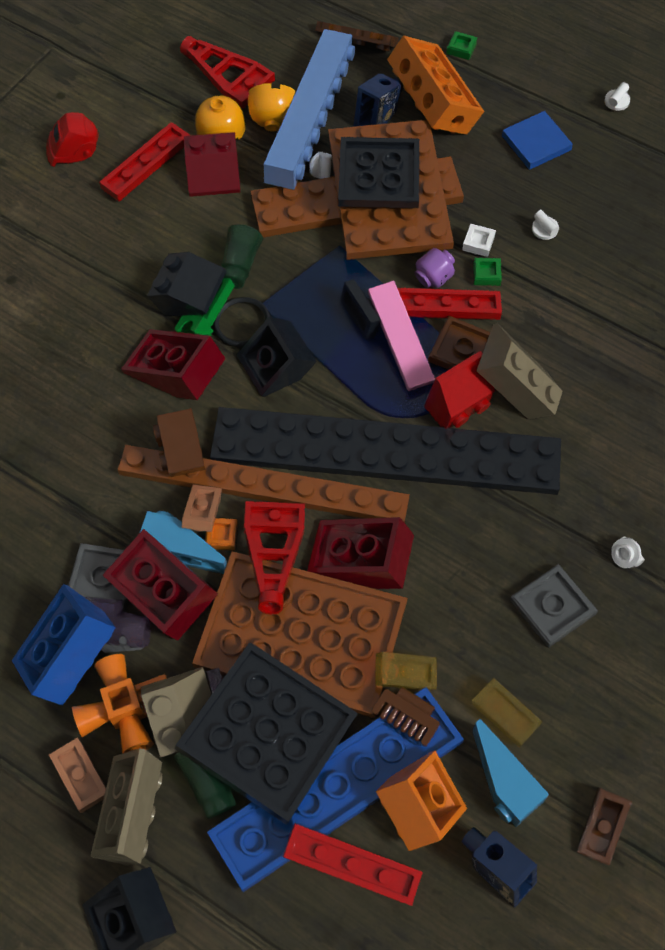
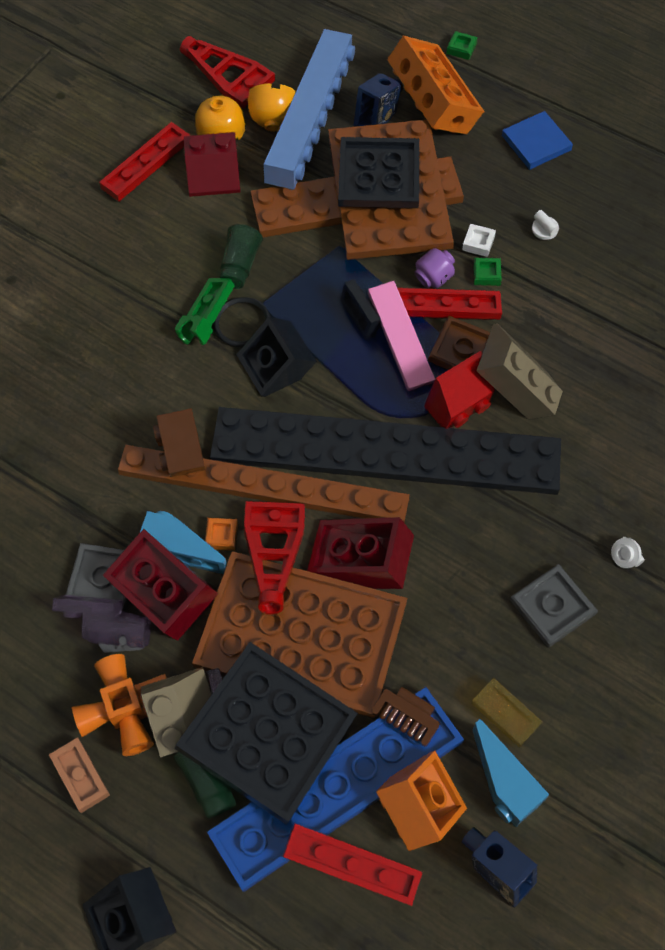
(62, 646): blue slope -> none
(71, 139): red helmet -> none
(127, 808): dark tan slope -> none
(175, 362): dark red slope -> none
(186, 285): black slope -> none
(201, 508): nougat plate -> none
(320, 165): white plate -> none
(361, 37): reddish brown wing -> none
(406, 671): clear yellow plate -> none
(604, 826): reddish brown slope -> none
(618, 98): white plate -> none

